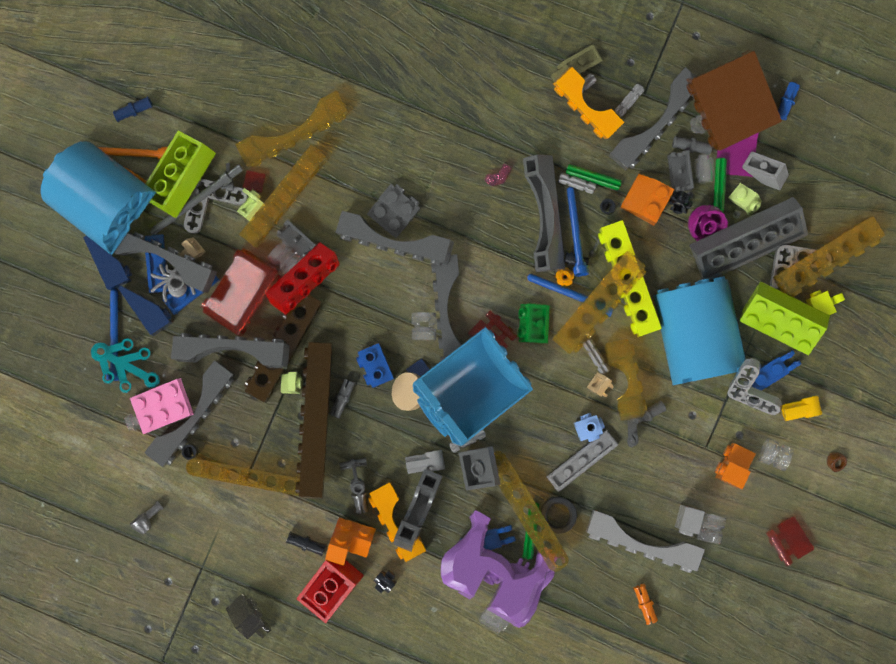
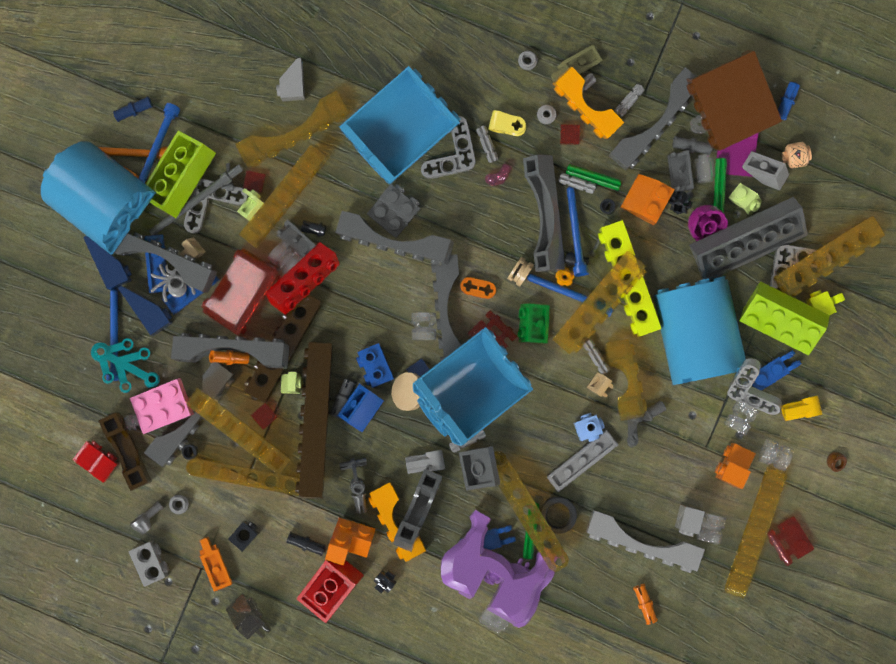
(96, 461): none -> red brick
(126, 450): none -> dark brown arch
(143, 565): none -> light grey brick
(171, 111): none -> blue piece
(172, 504): none -> light grey plate
(214, 565): none -> orange hinge
(228, 357): none -> orange pin
(236, 539): none -> black brick
(238, 430): none -> clear yellow brick
(264, 416): none -> clear red tile
(292, 83): none -> light grey slope
(313, 228): none -> black pin
(361, 407): none -> blue brick
(399, 125): none -> dark azure cylinder
(455, 159): none -> light grey beam
(479, 283): none -> orange beam
(487, 144): none -> light grey axle
(502, 123): none -> light yellow piece
(522, 273): none -> tan wheel
(527, 54): none -> light grey plate
(544, 120): none -> light grey plate
(569, 134): none -> clear red tile
(738, 424): none -> clear wheel
(755, 532): none -> clear yellow beam
(797, 155): none -> light nougat head

